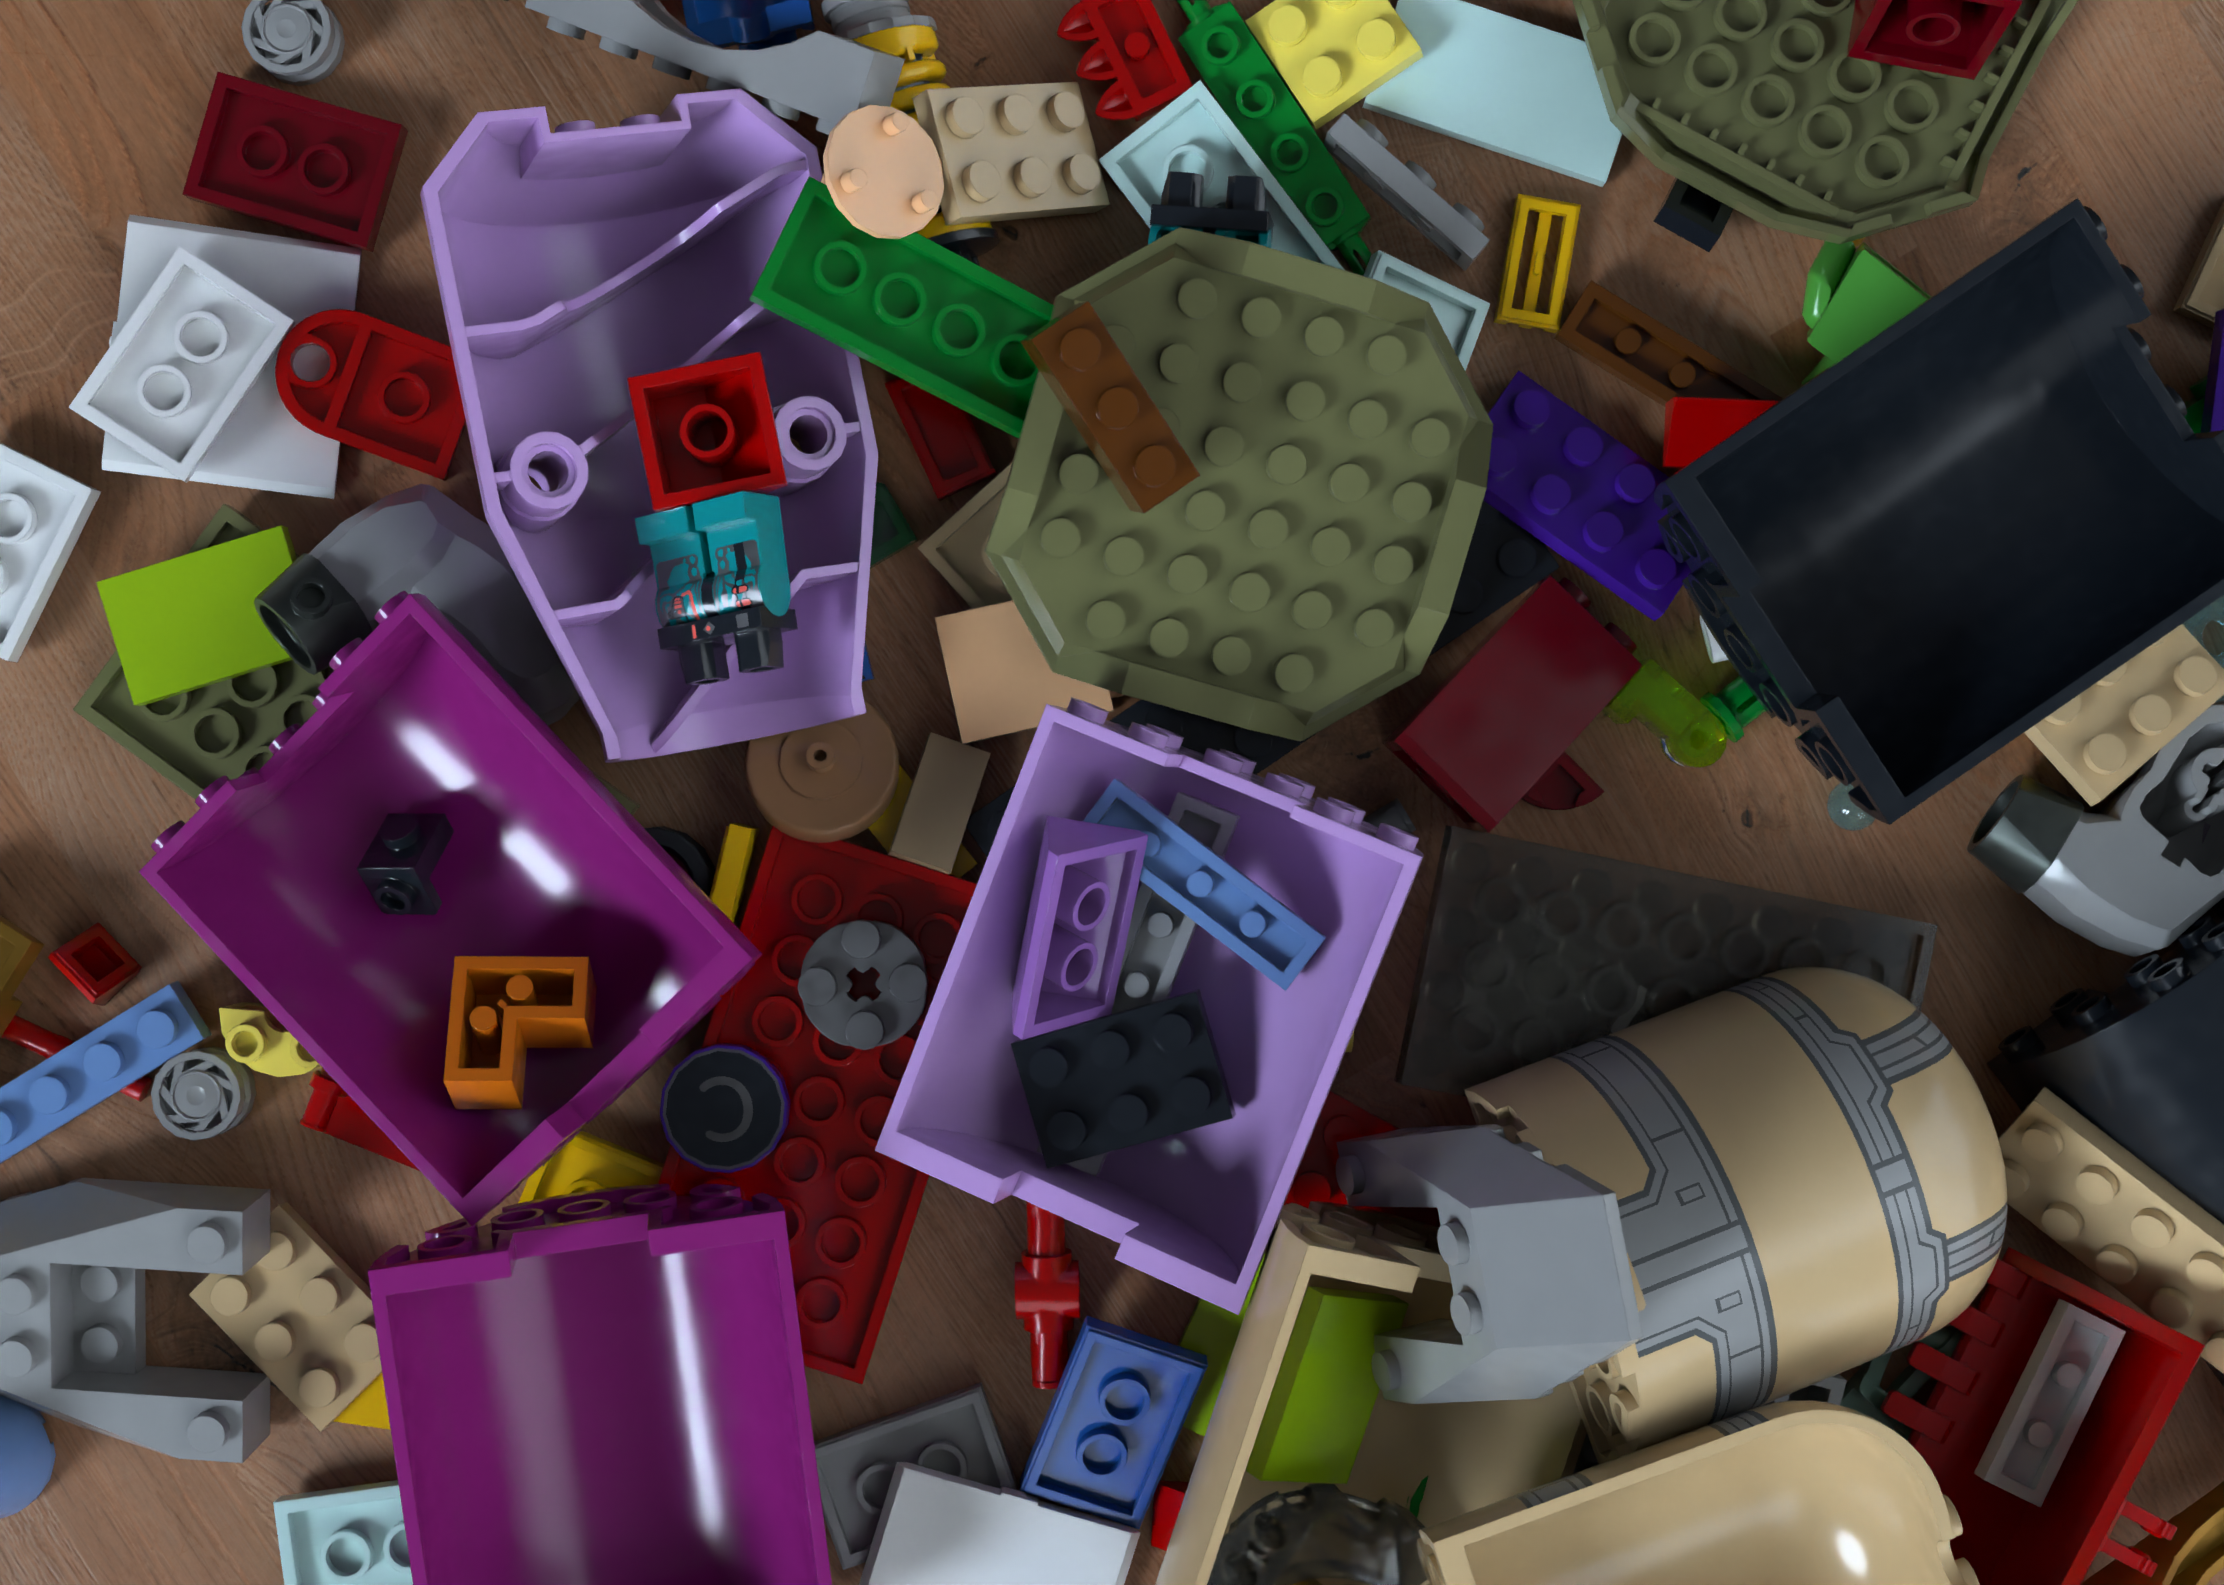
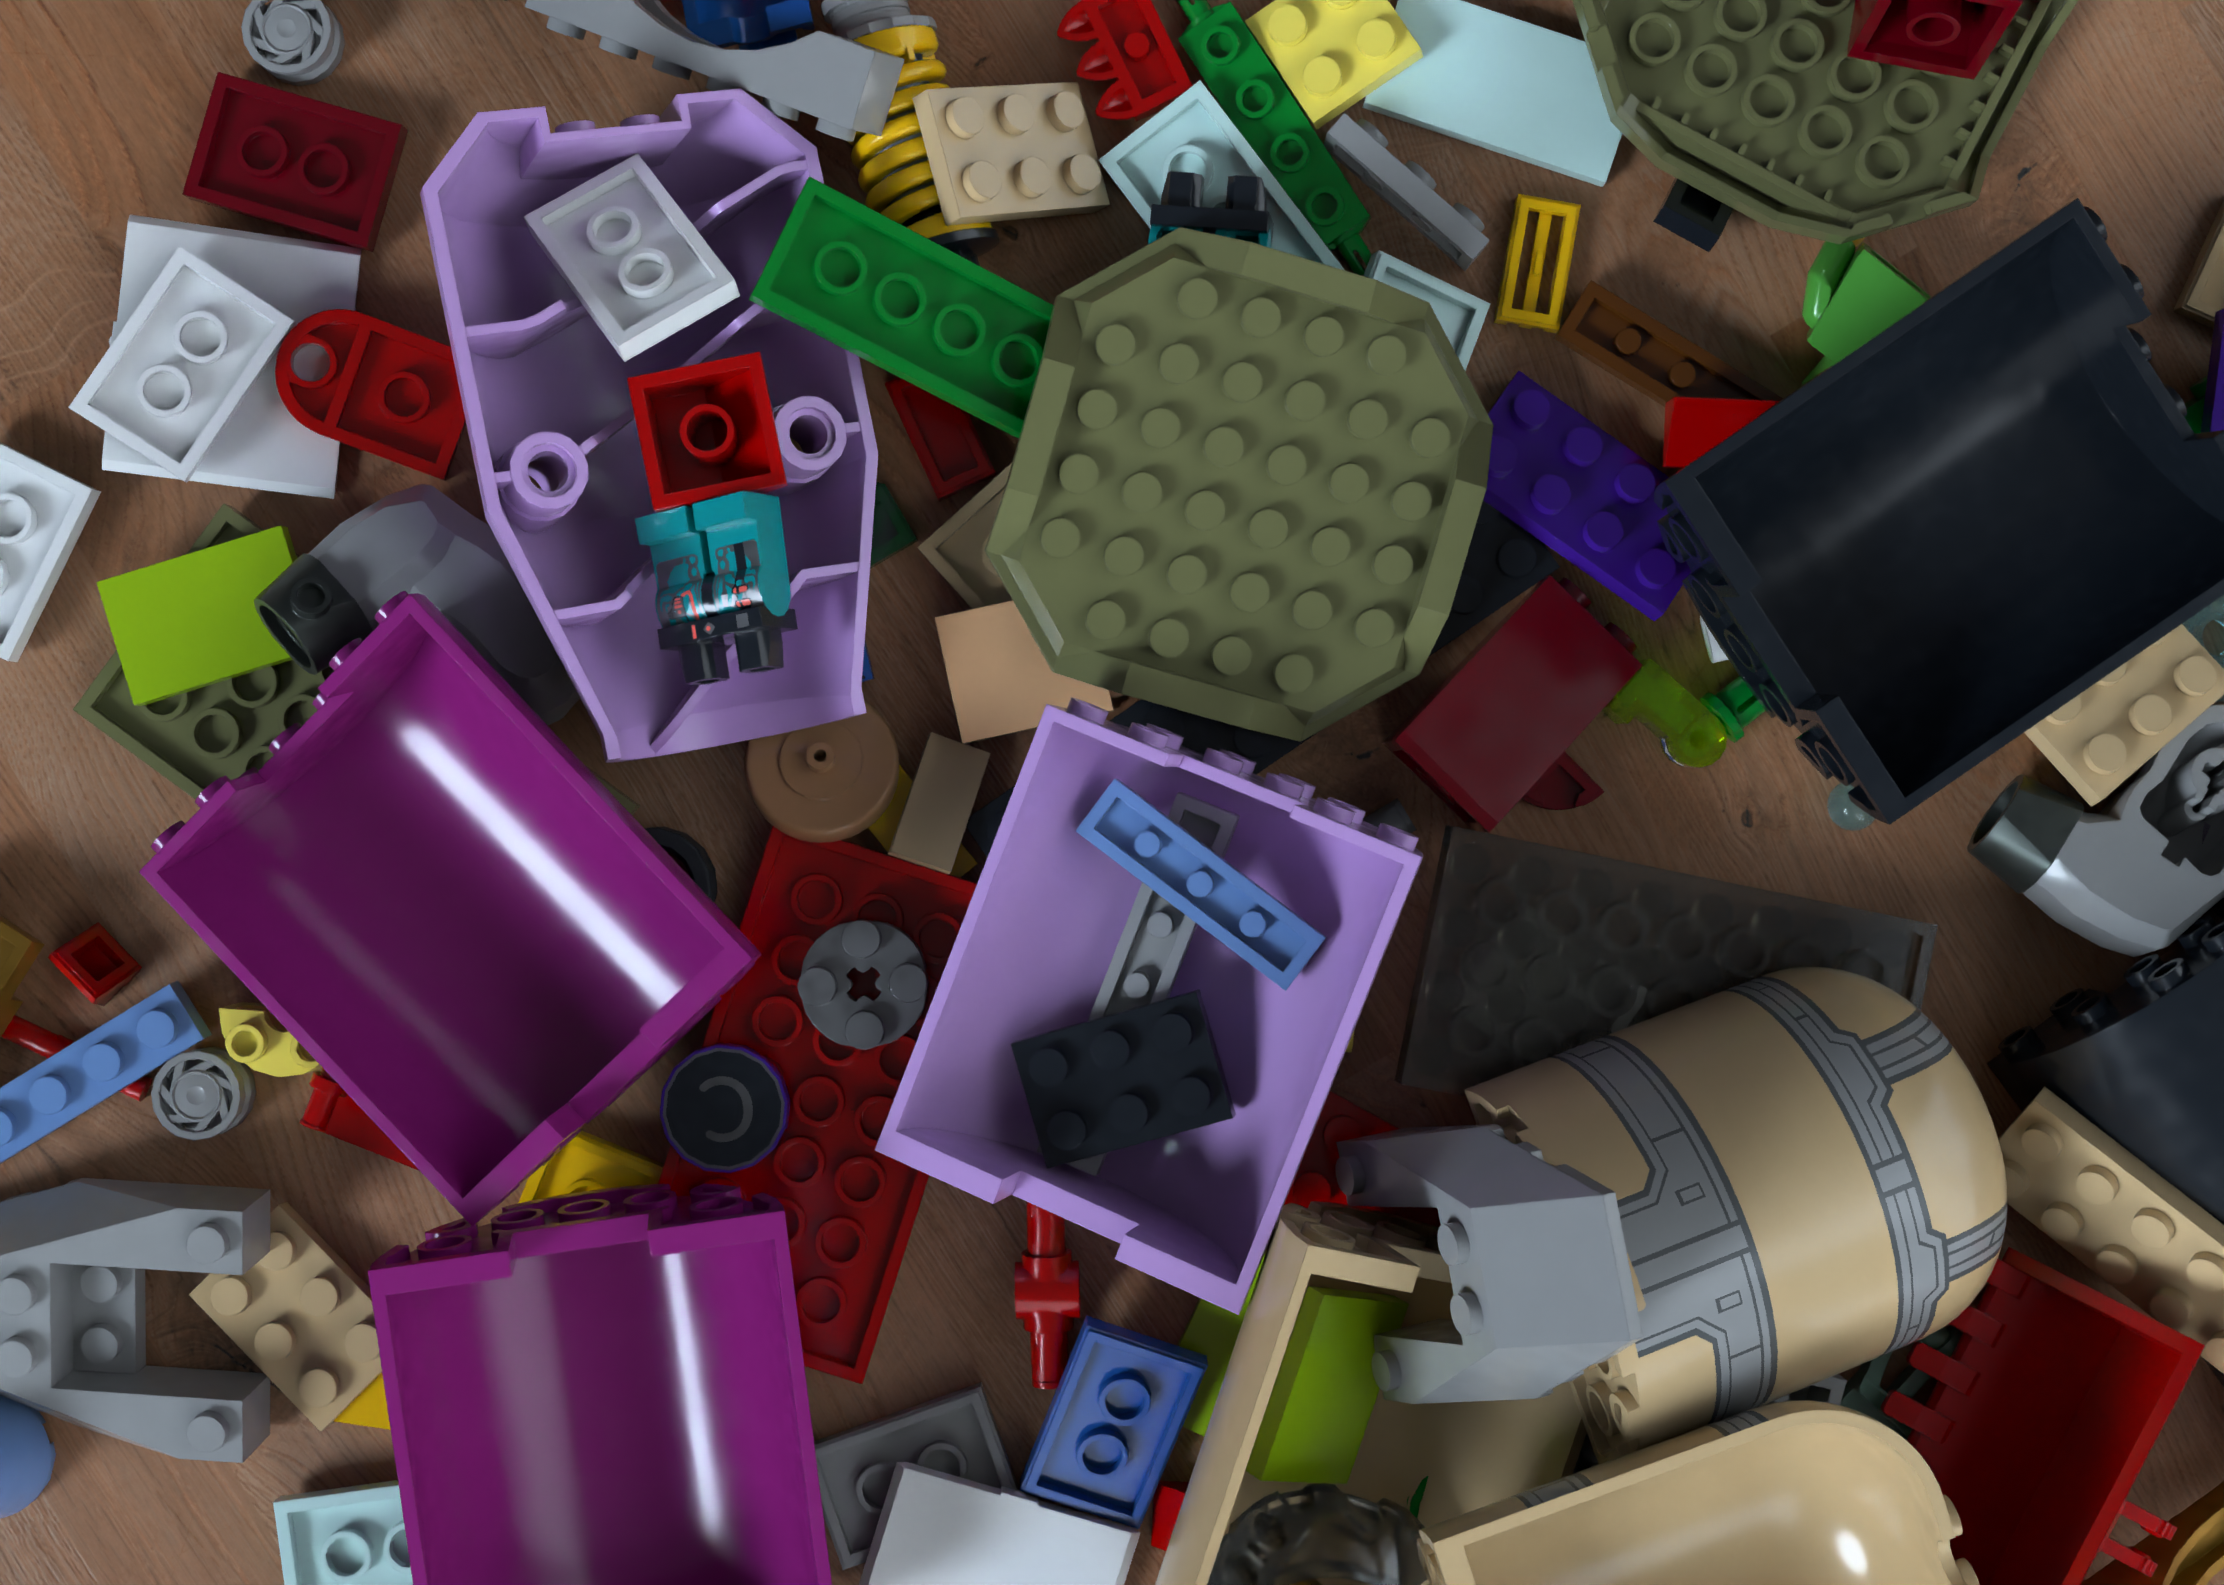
(403, 859): black bracket -> none
(501, 1011): orange brick -> none
(631, 257): none -> white plate
(733, 868): yellow tile -> none
(883, 172): light nougat piece -> none
(1076, 925): medium lavender slope -> none
(1110, 407): reddish brown brick -> none
(2049, 1402): white plate -> none

